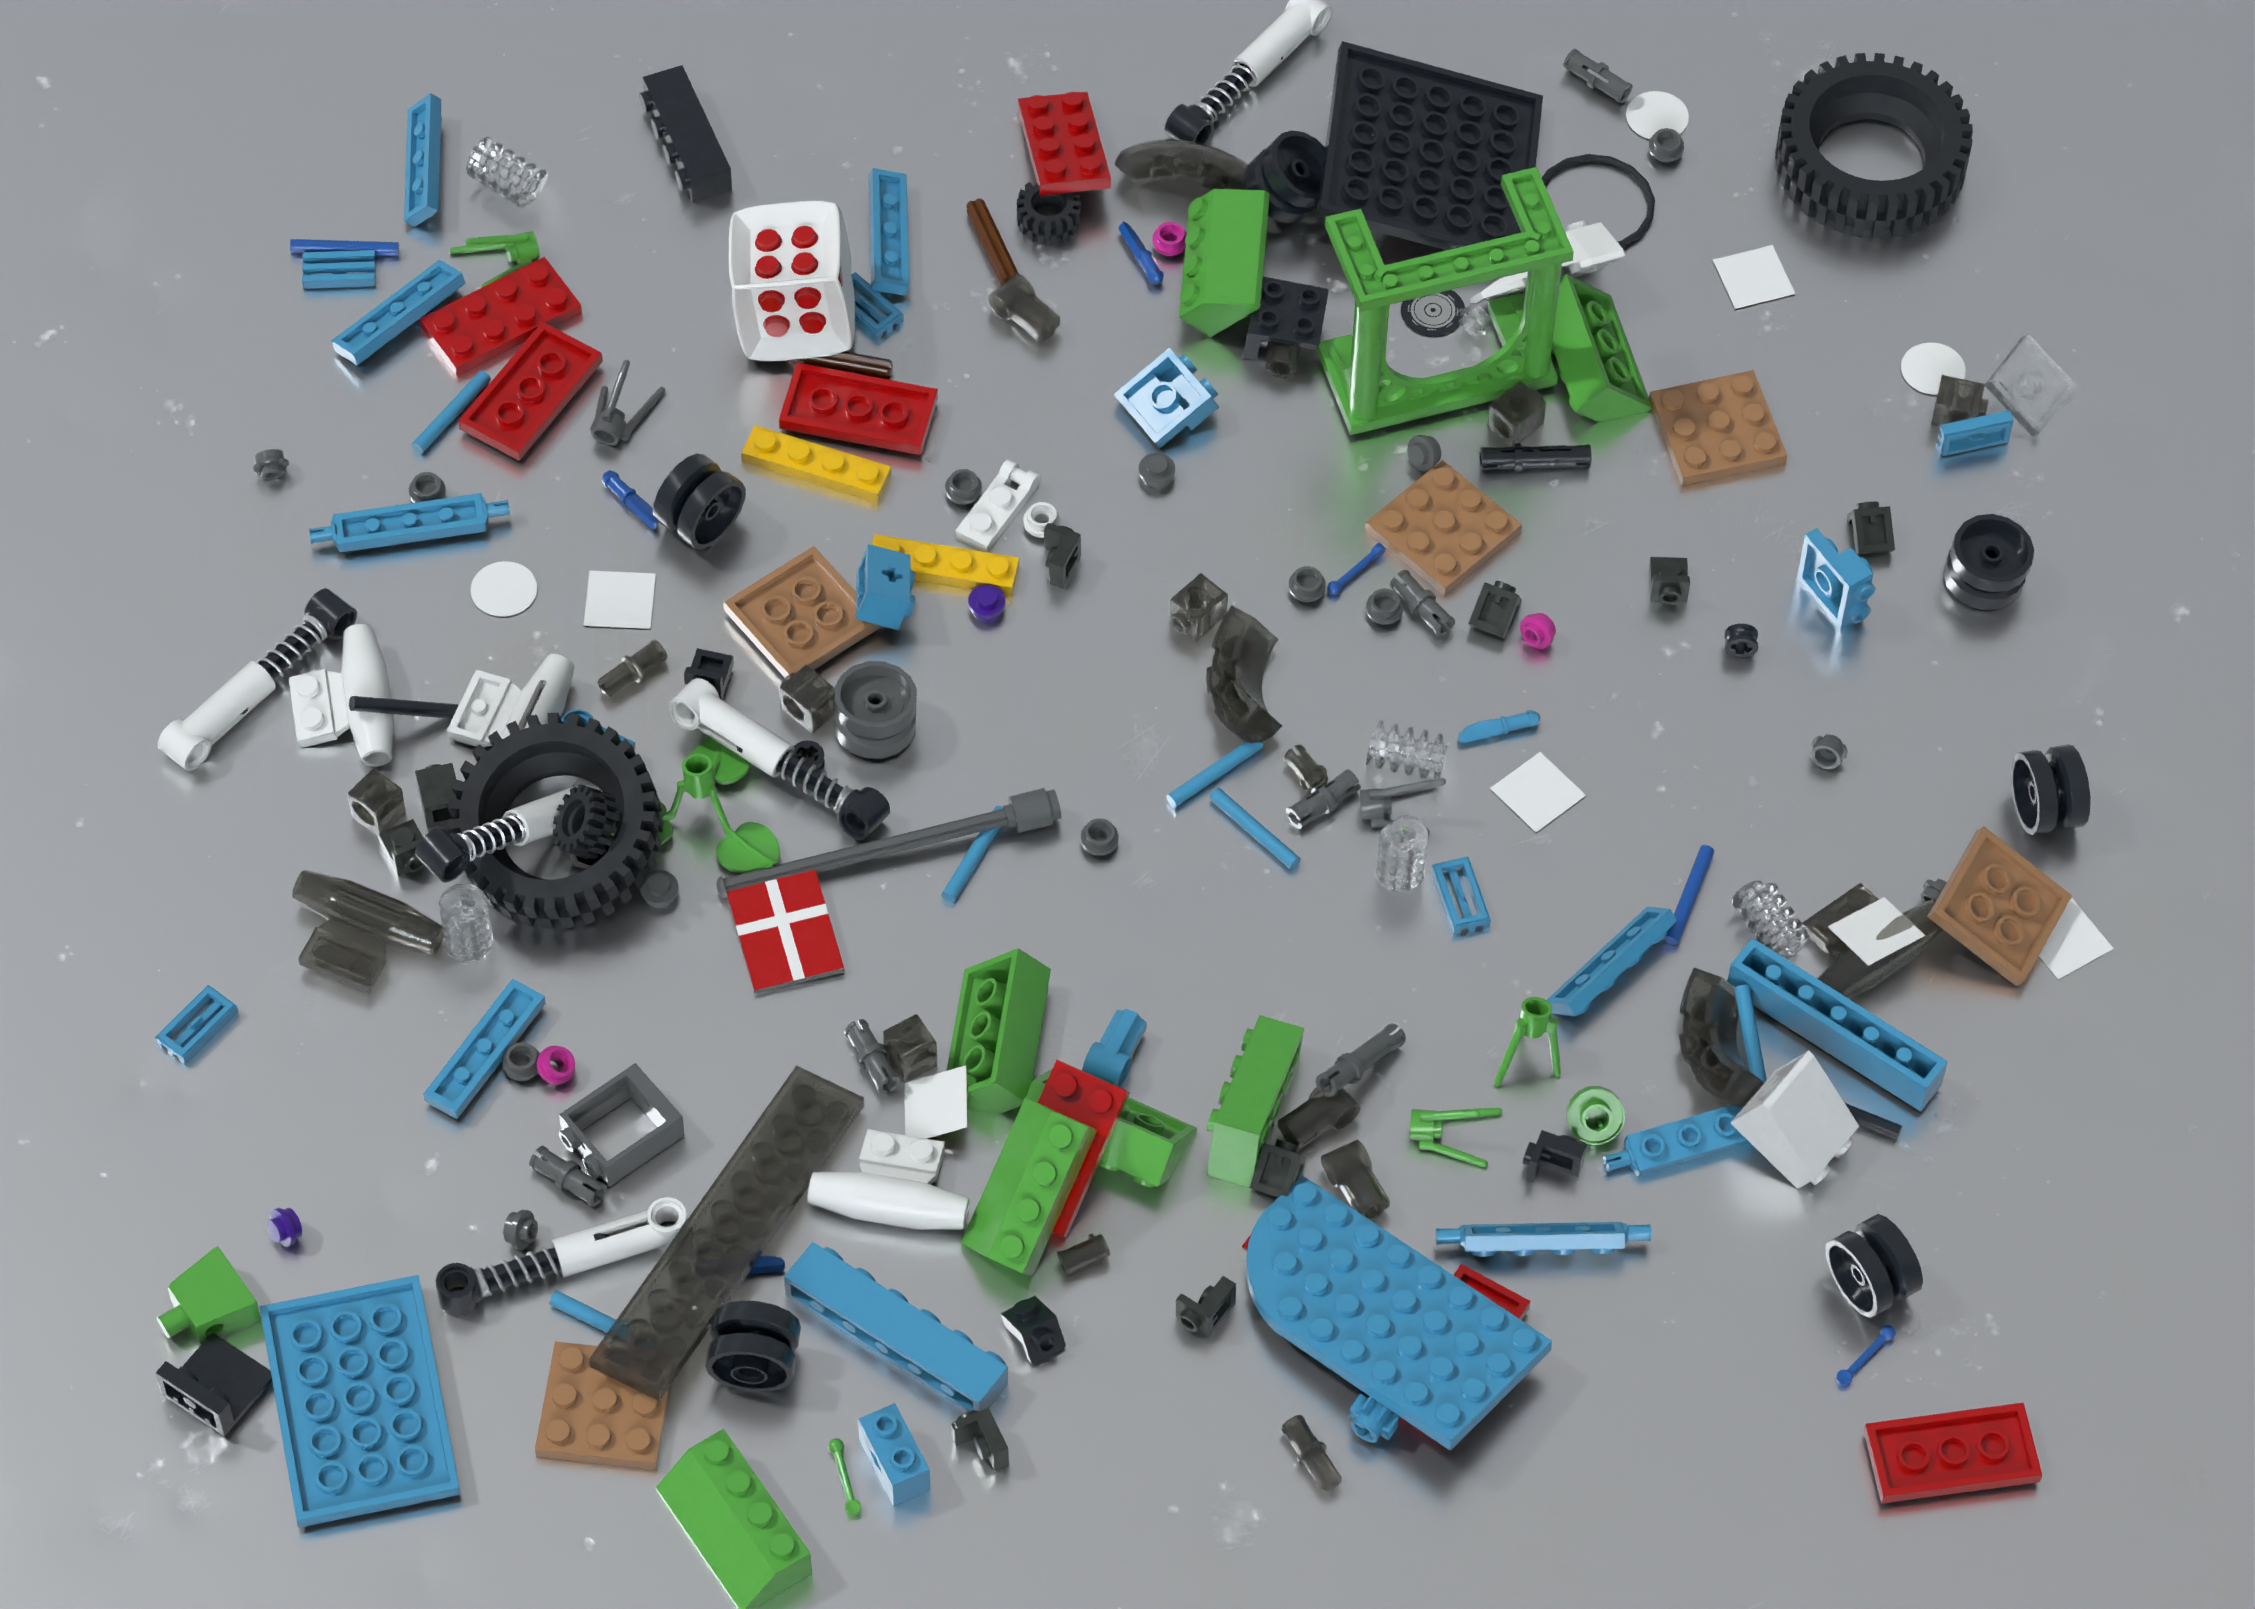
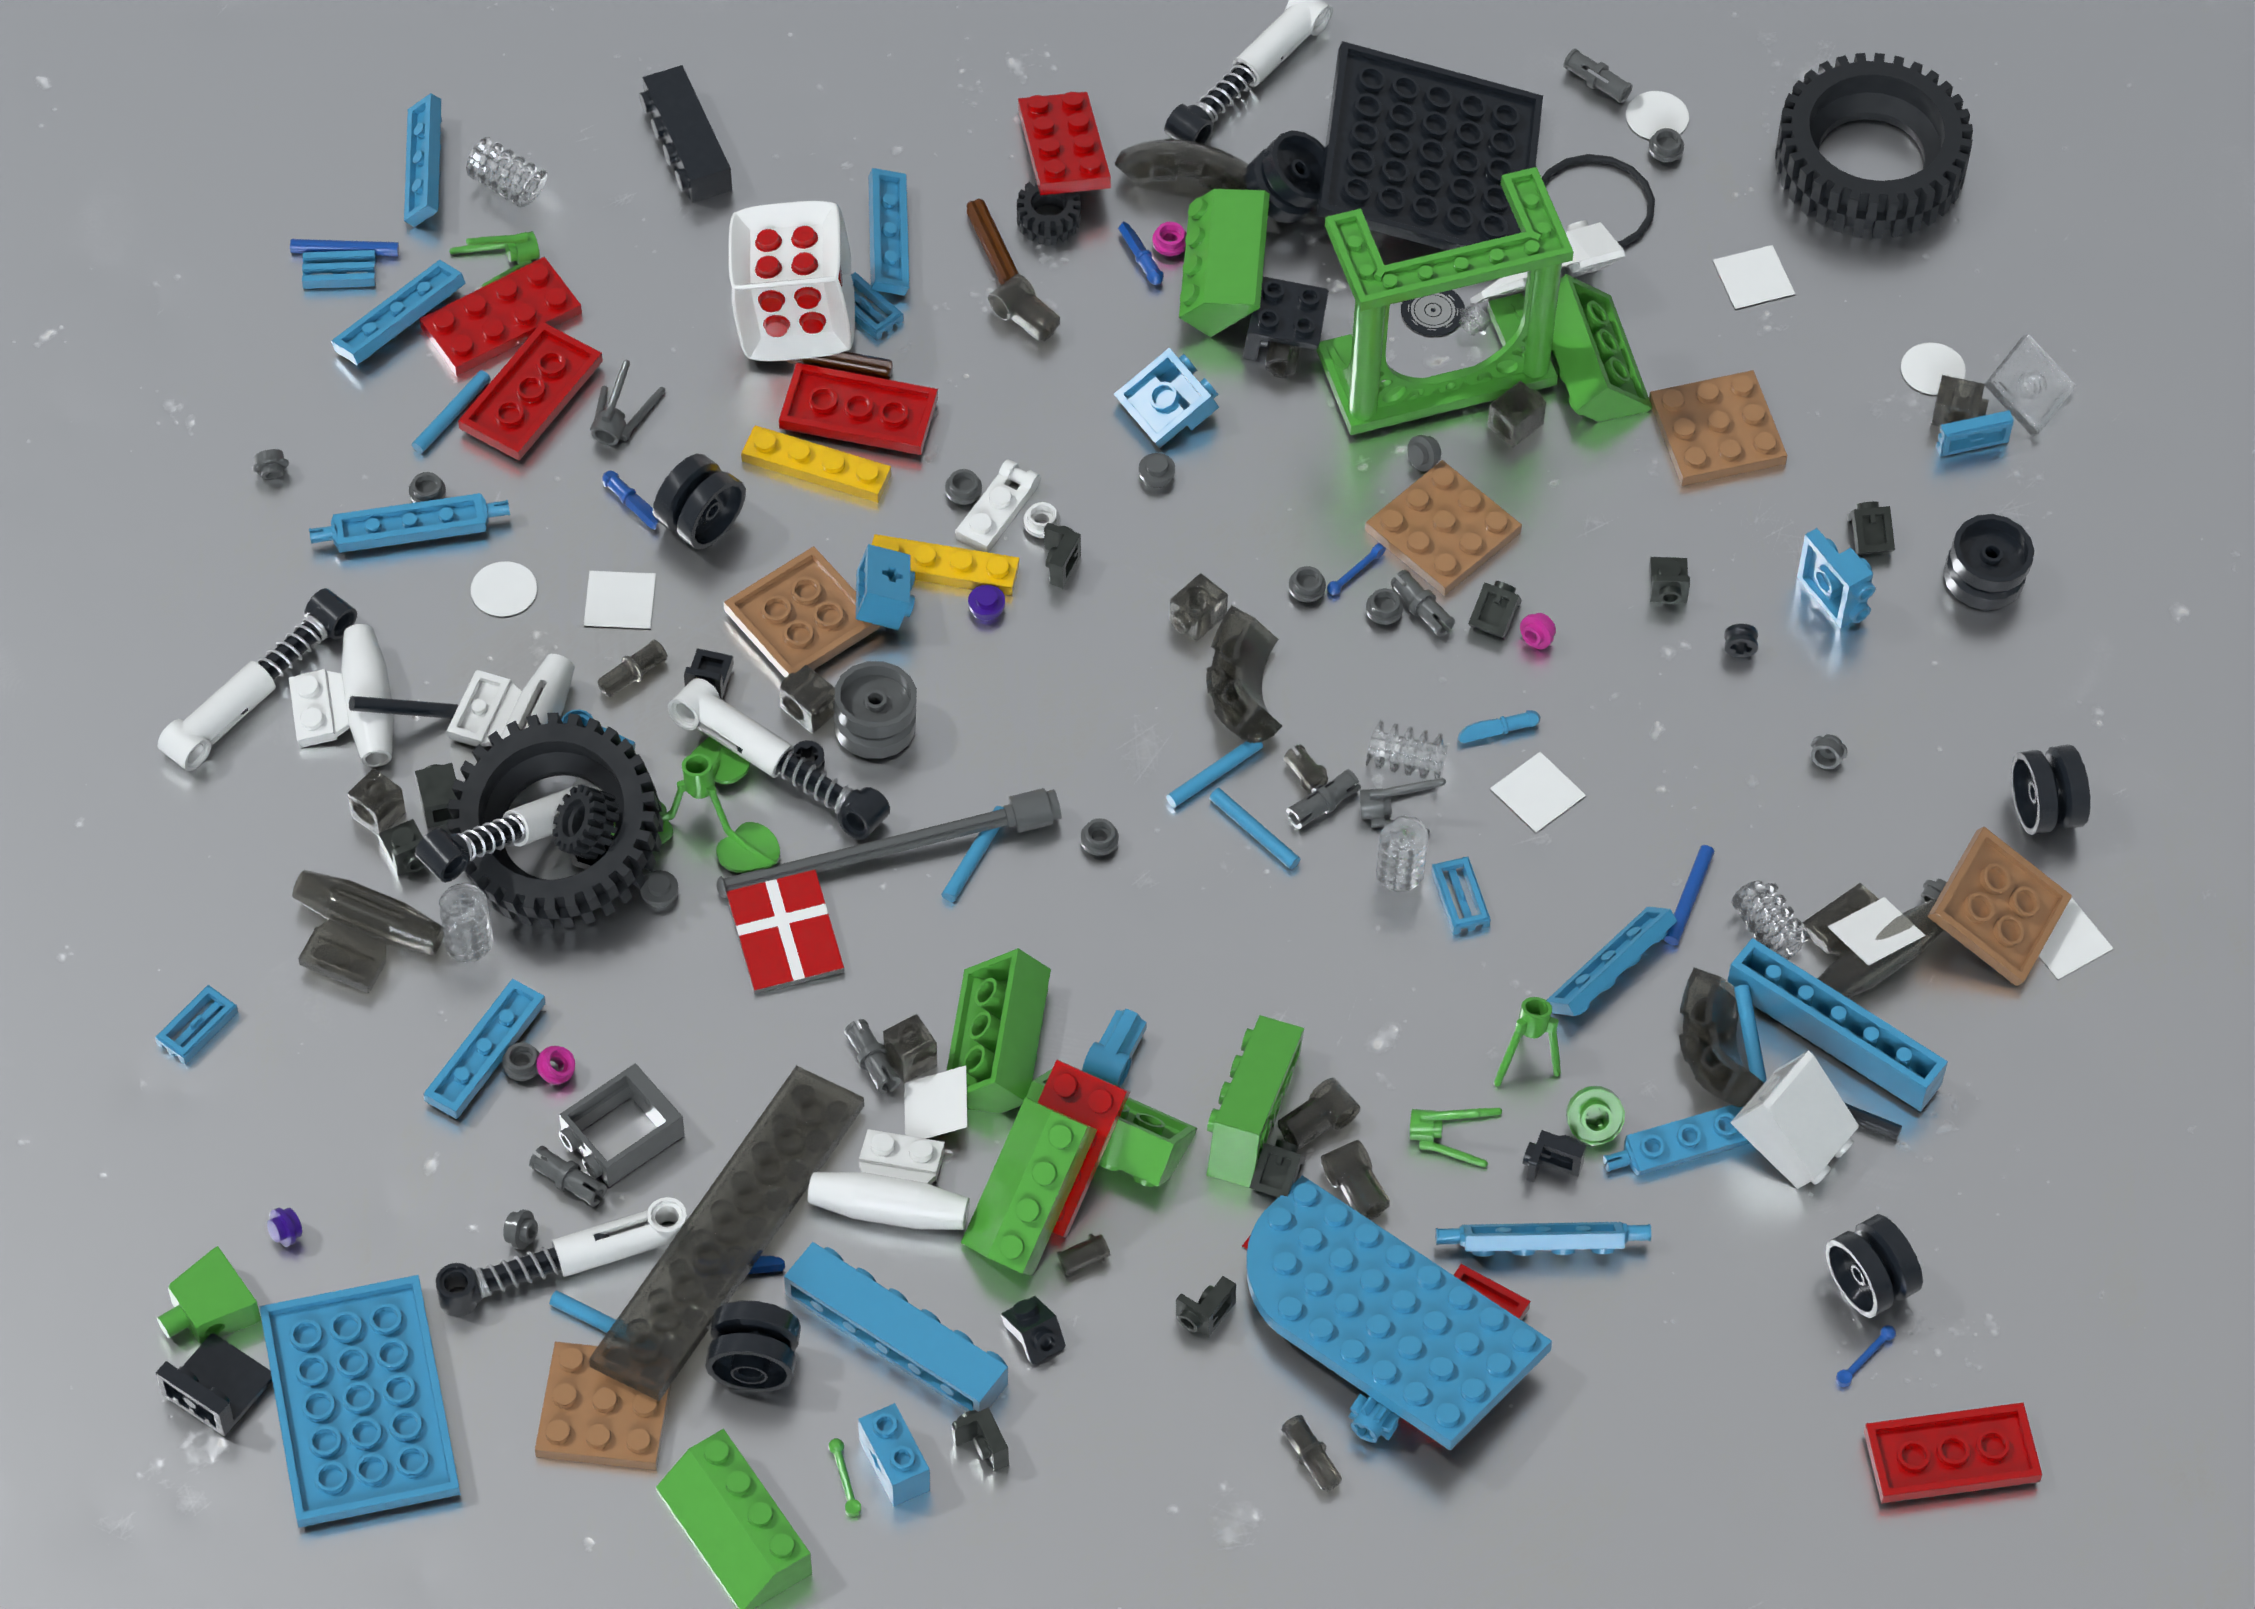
(1351, 1066): dark grey pin -> none
(1527, 457): black pin -> none

